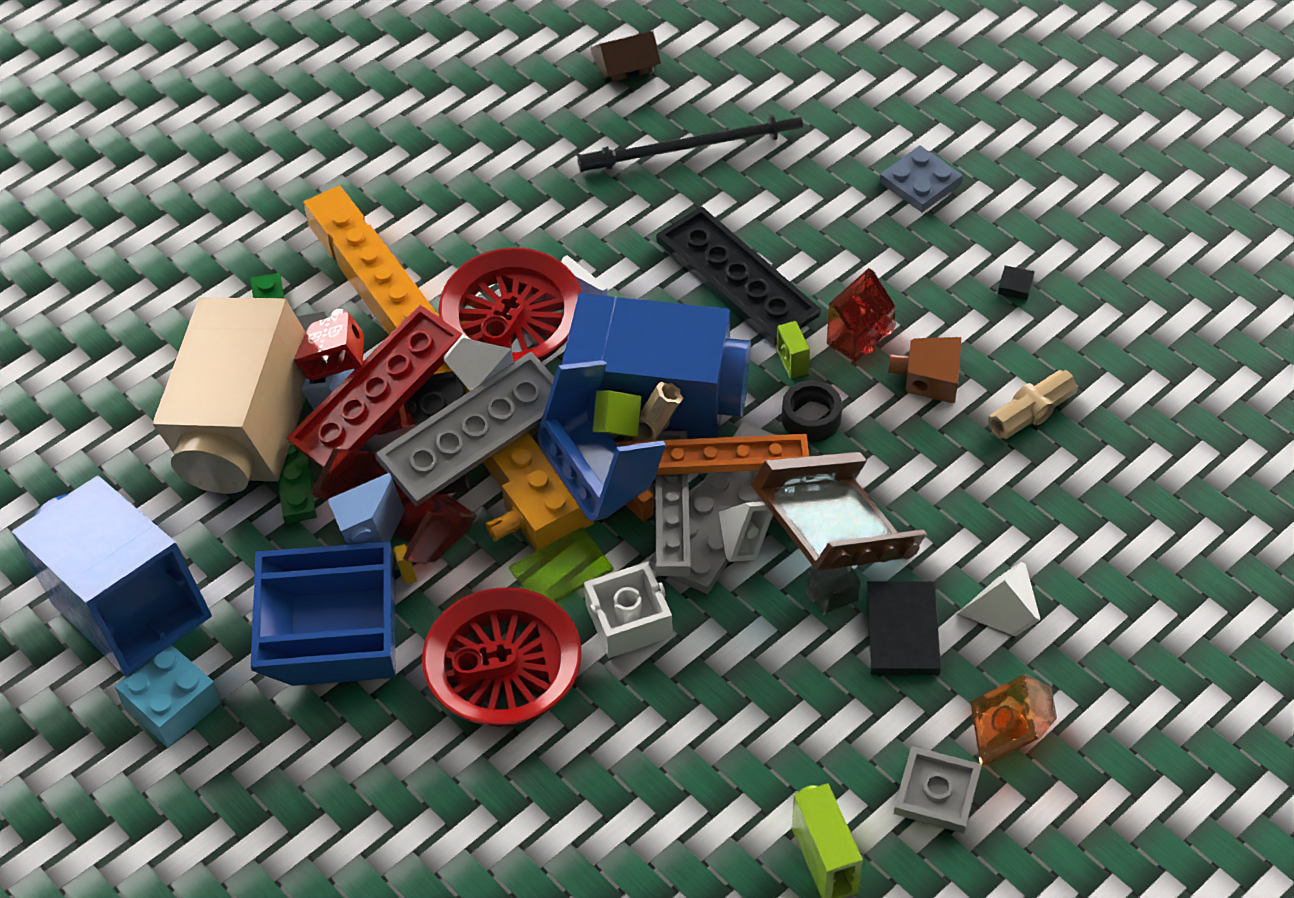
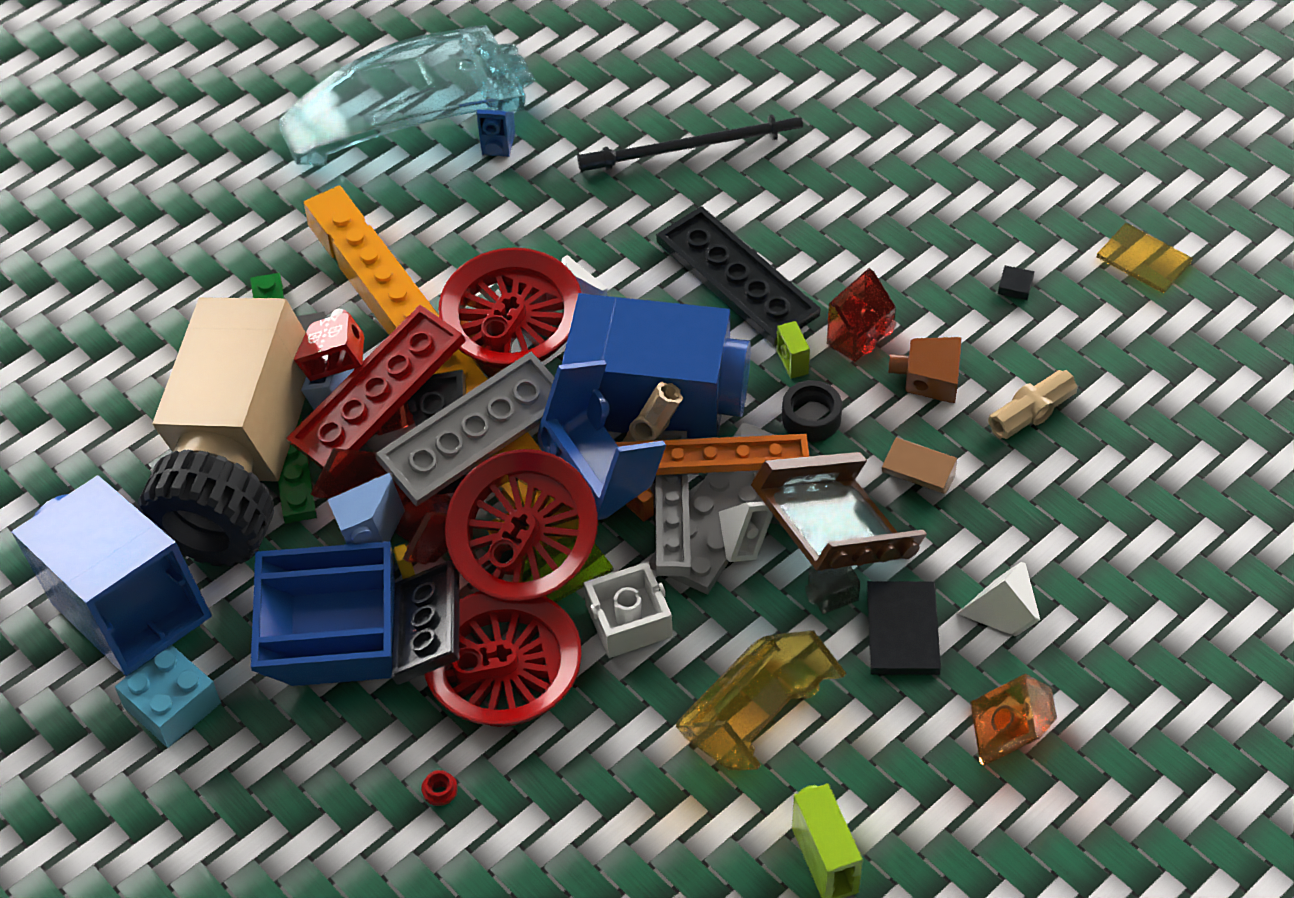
(208, 506): none -> black tyre
(406, 87): none -> clear light blue windscreen
(426, 622): none -> black tile
(439, 779): none -> red plate
(476, 360): white slope -> none
(496, 132): none -> blue slope
(540, 473): none -> red piece
(617, 413): lime piece -> none
(627, 55): reddish brown slope -> none
(754, 693): none -> clear yellow windscreen
(920, 465): none -> medium nougat brick
(921, 178): sand blue plate -> none
(937, 789): light grey plate -> none
(1144, 257): none -> clear yellow piece

